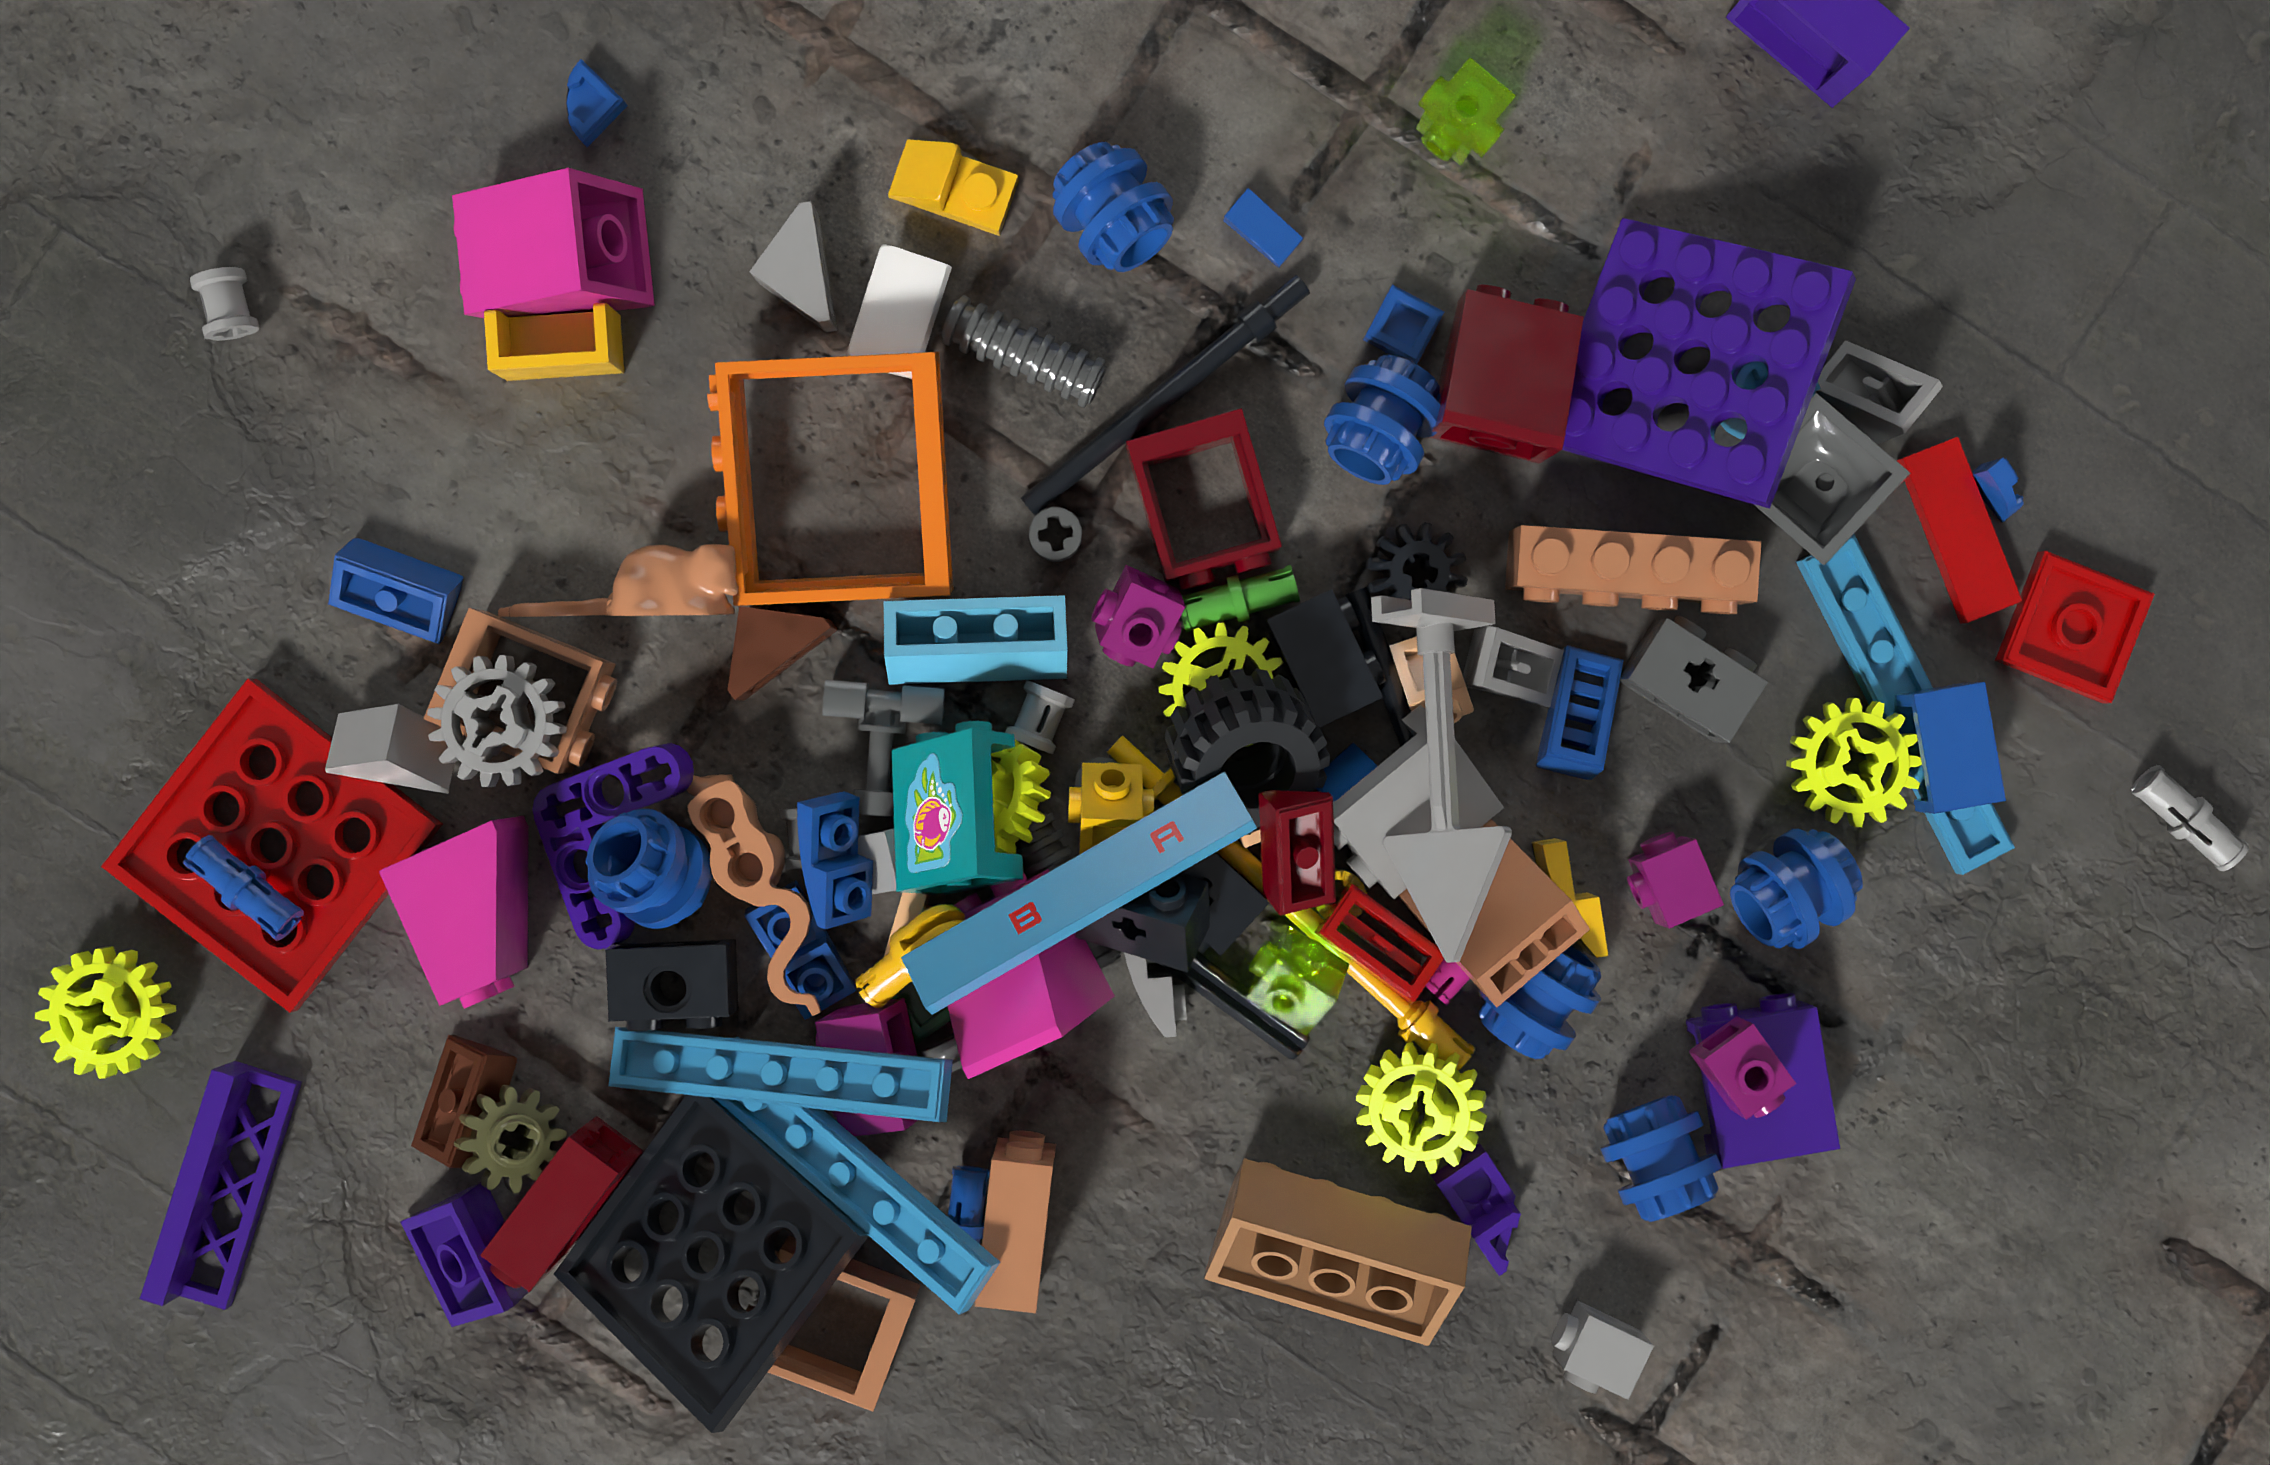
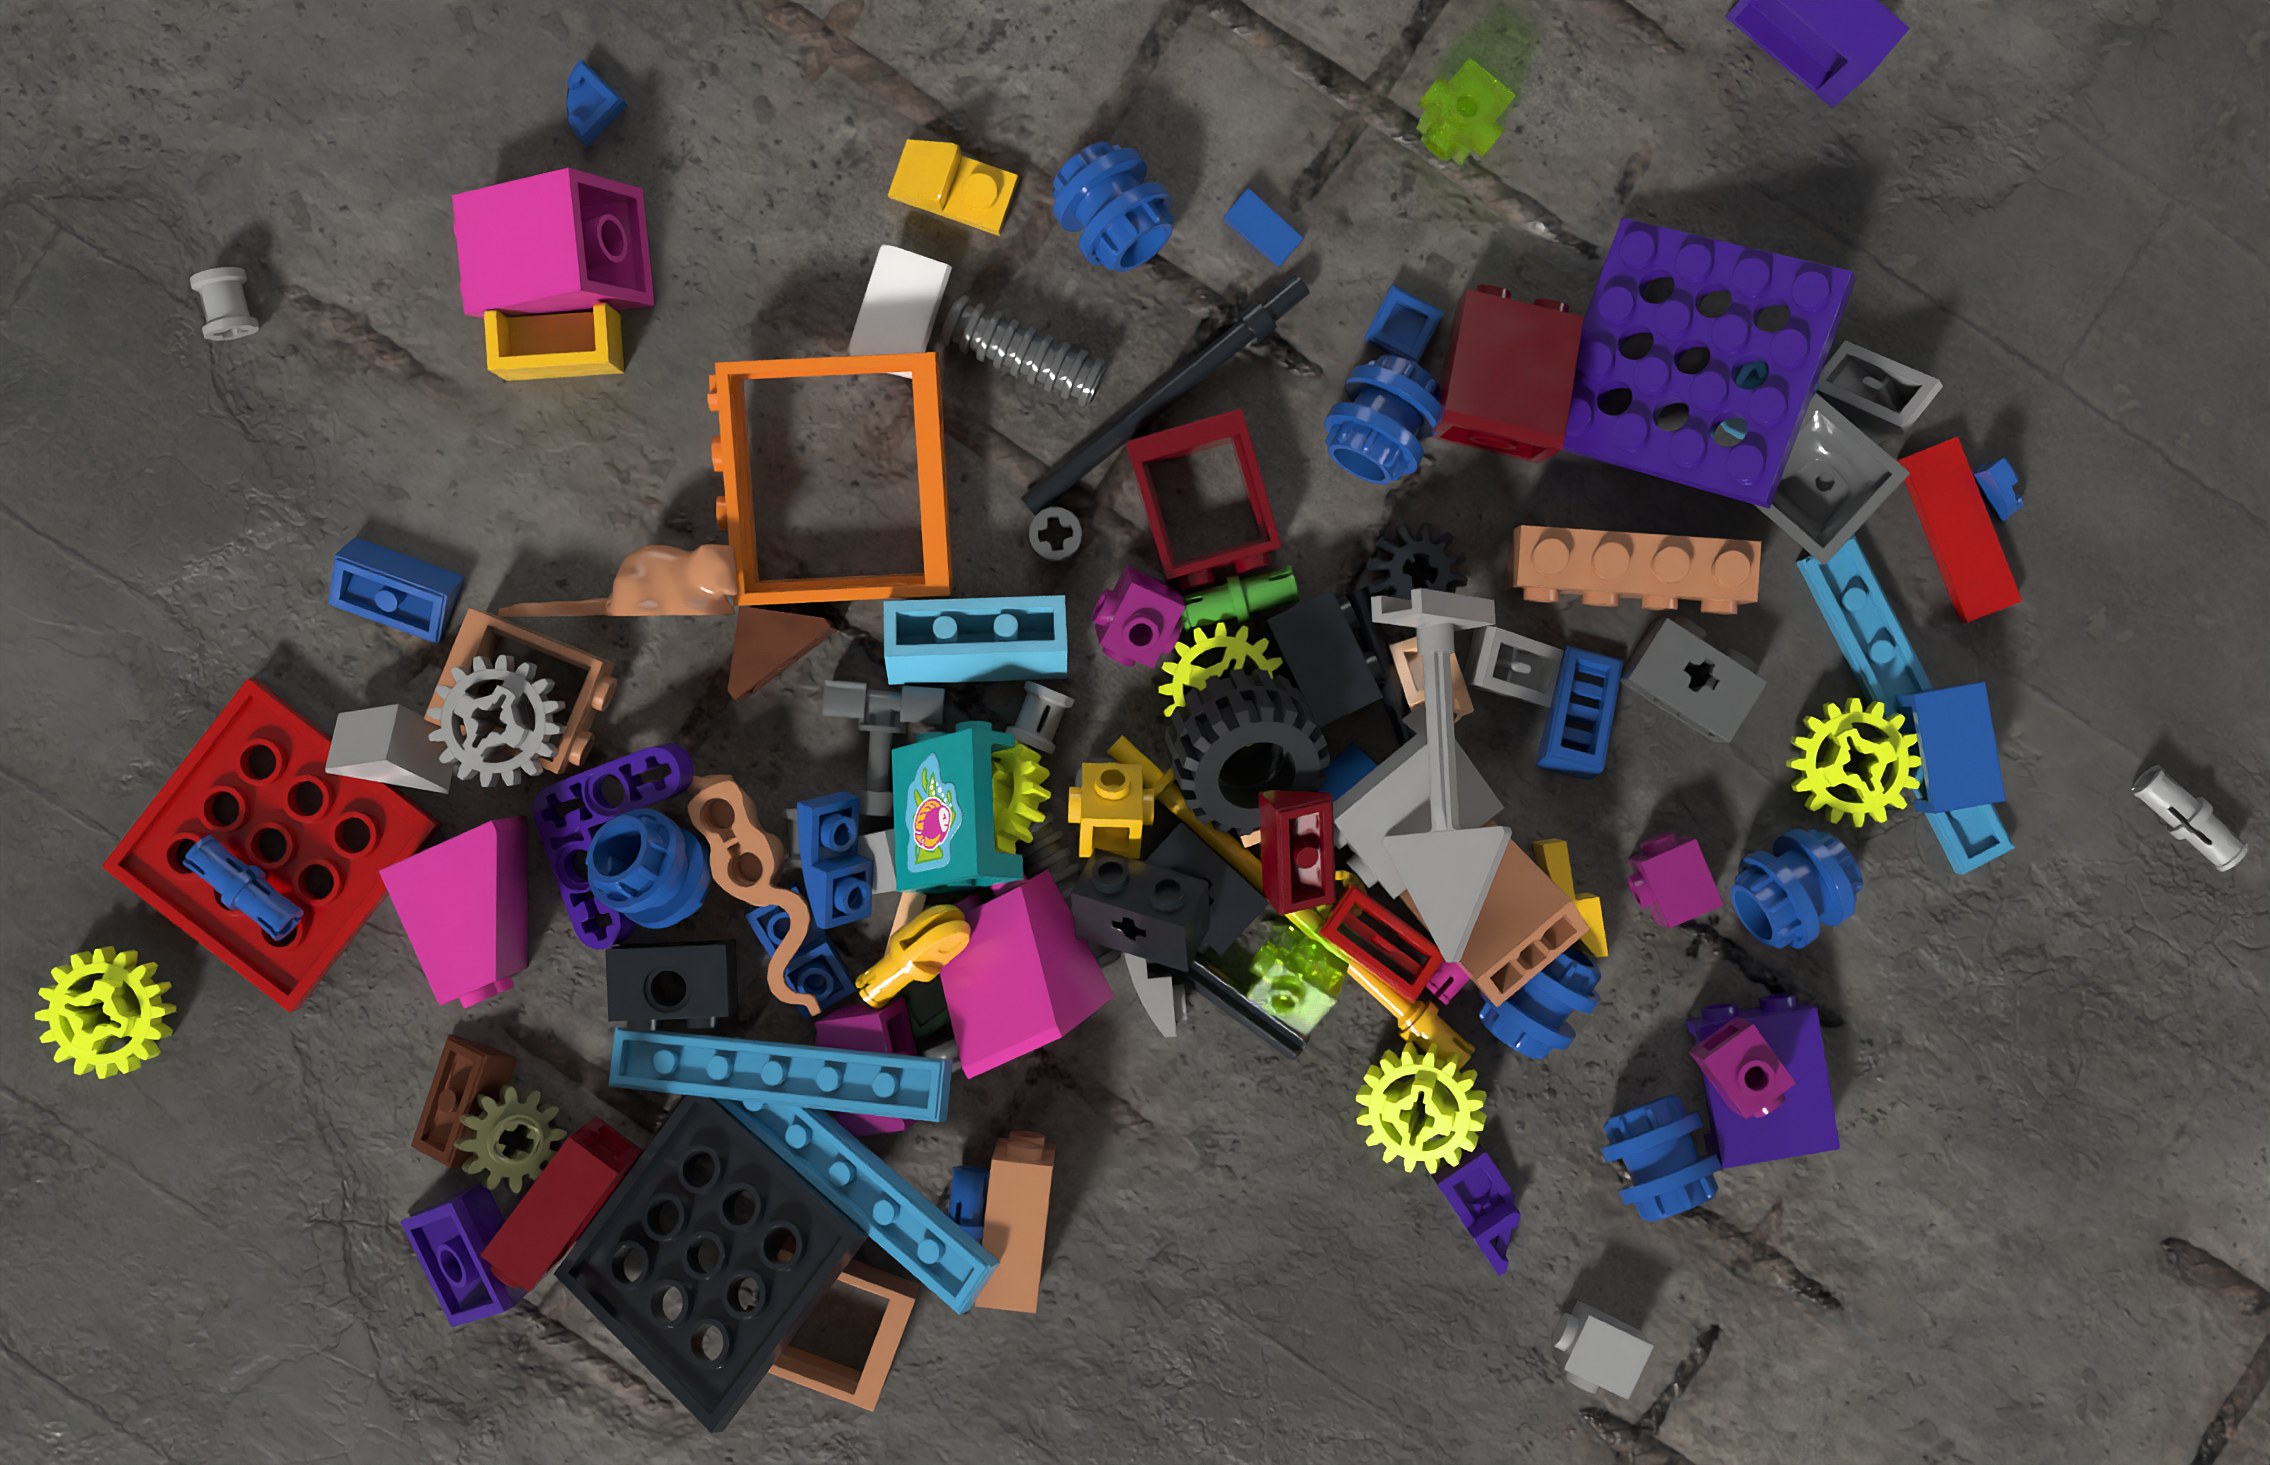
(200, 1179): dark purple fence -> none
(797, 268): light grey slope -> none
(1078, 893): dark azure tile -> none
(1339, 1252): medium nougat slope -> none
(2074, 627): red tile -> none

